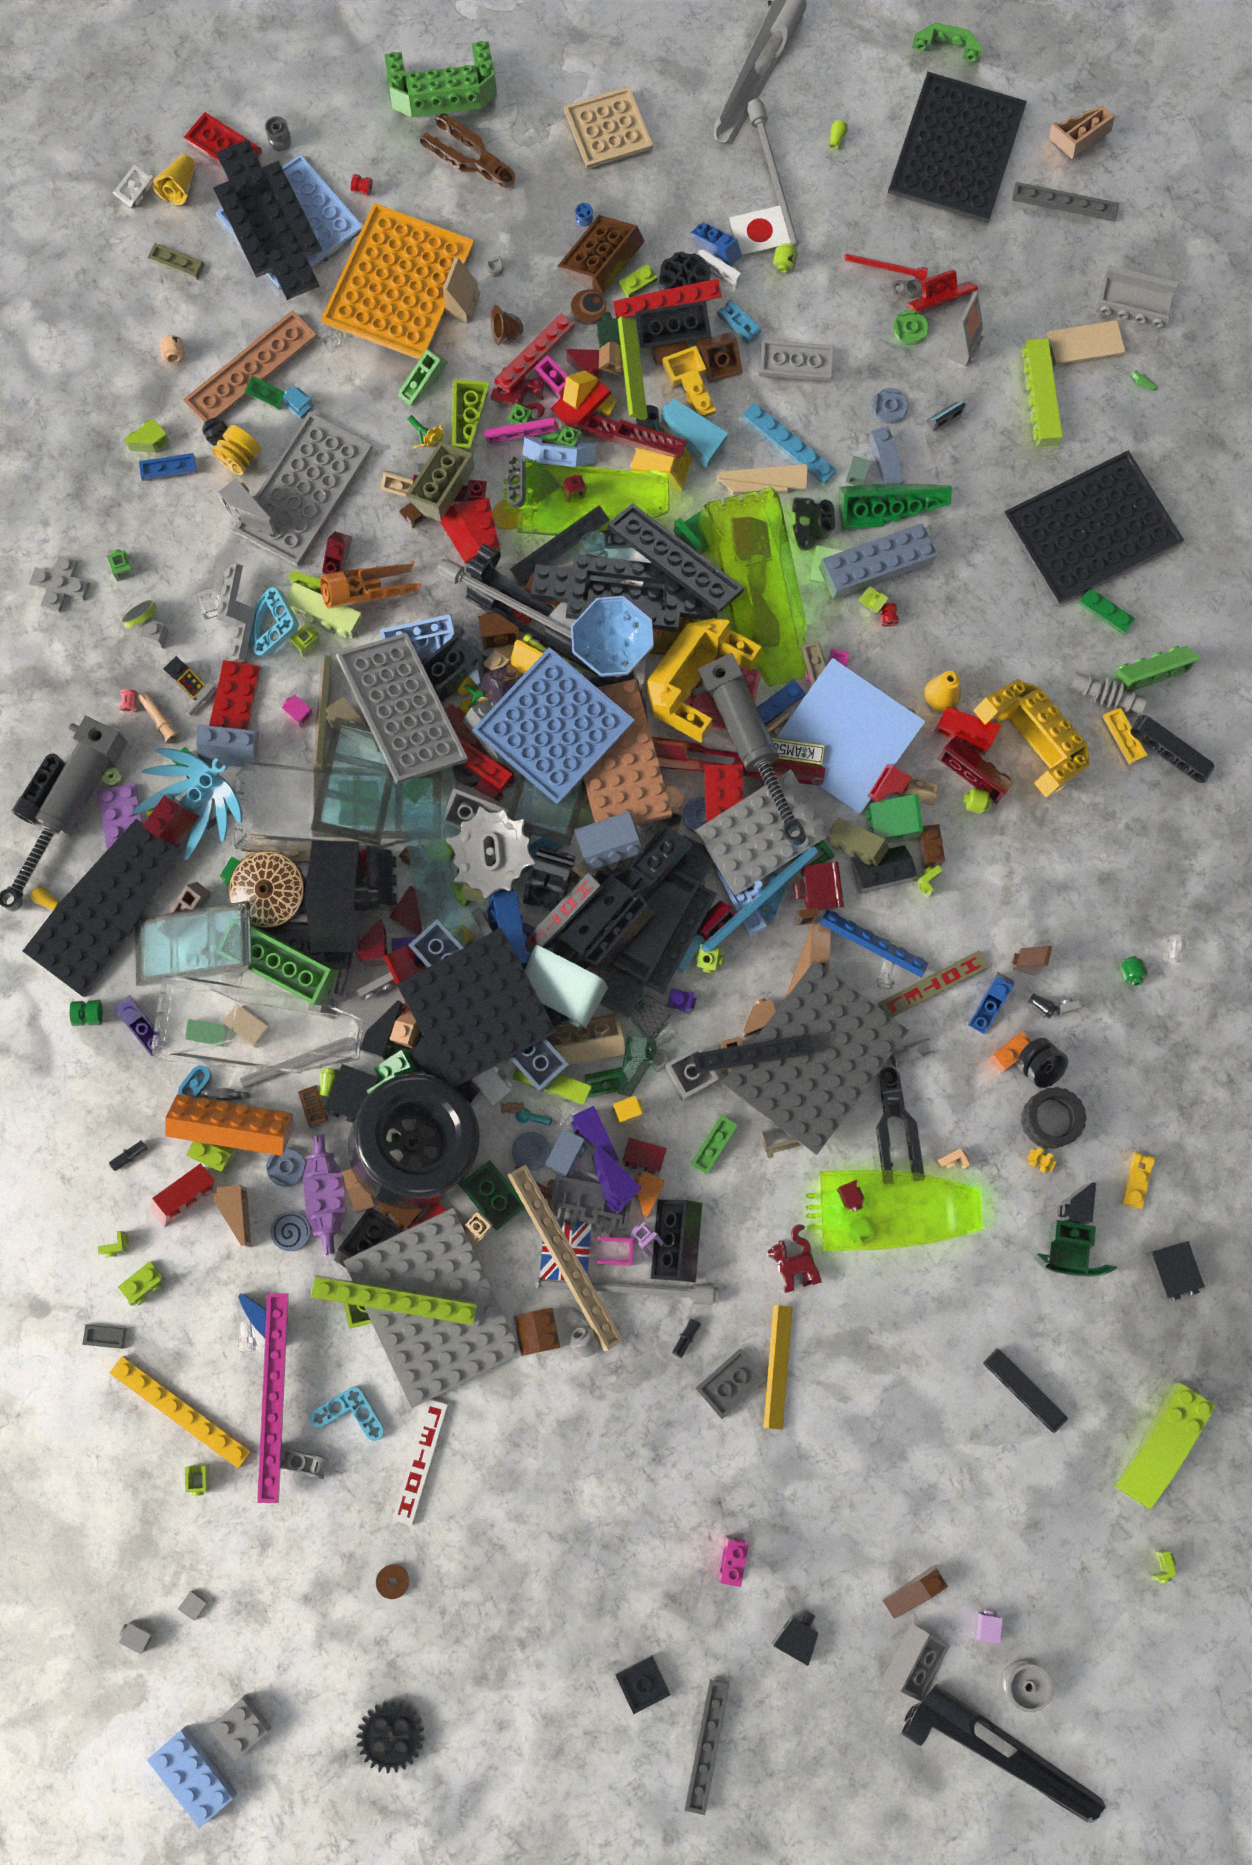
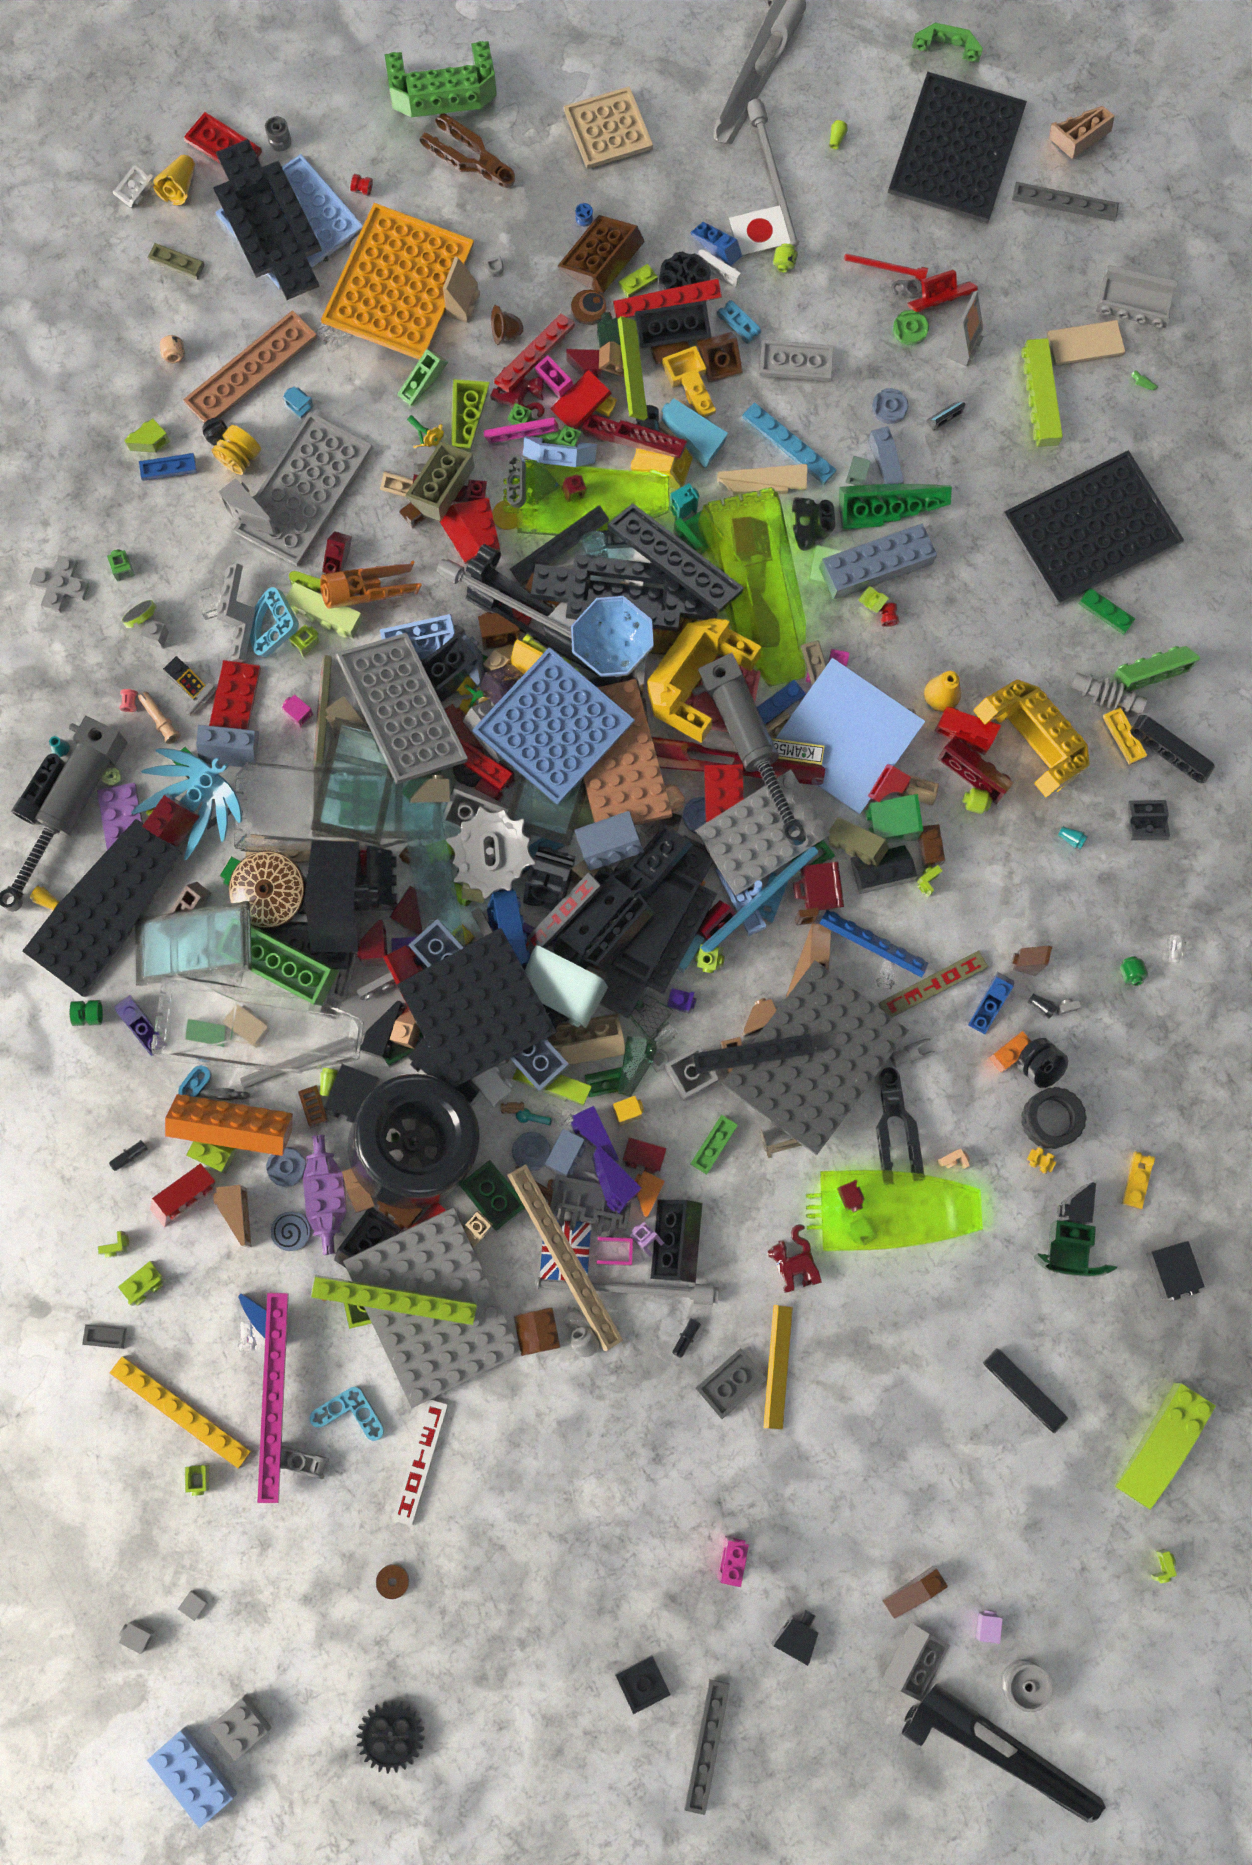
(59, 746): none -> teal cone
(264, 392): green plate -> none
(394, 1066): bracket -> none
(432, 791): none -> dark tan slope
(578, 387): yellow slope -> none
(684, 501): none -> teal hinge
(1073, 837): none -> teal cone
(1148, 820): none -> black slope

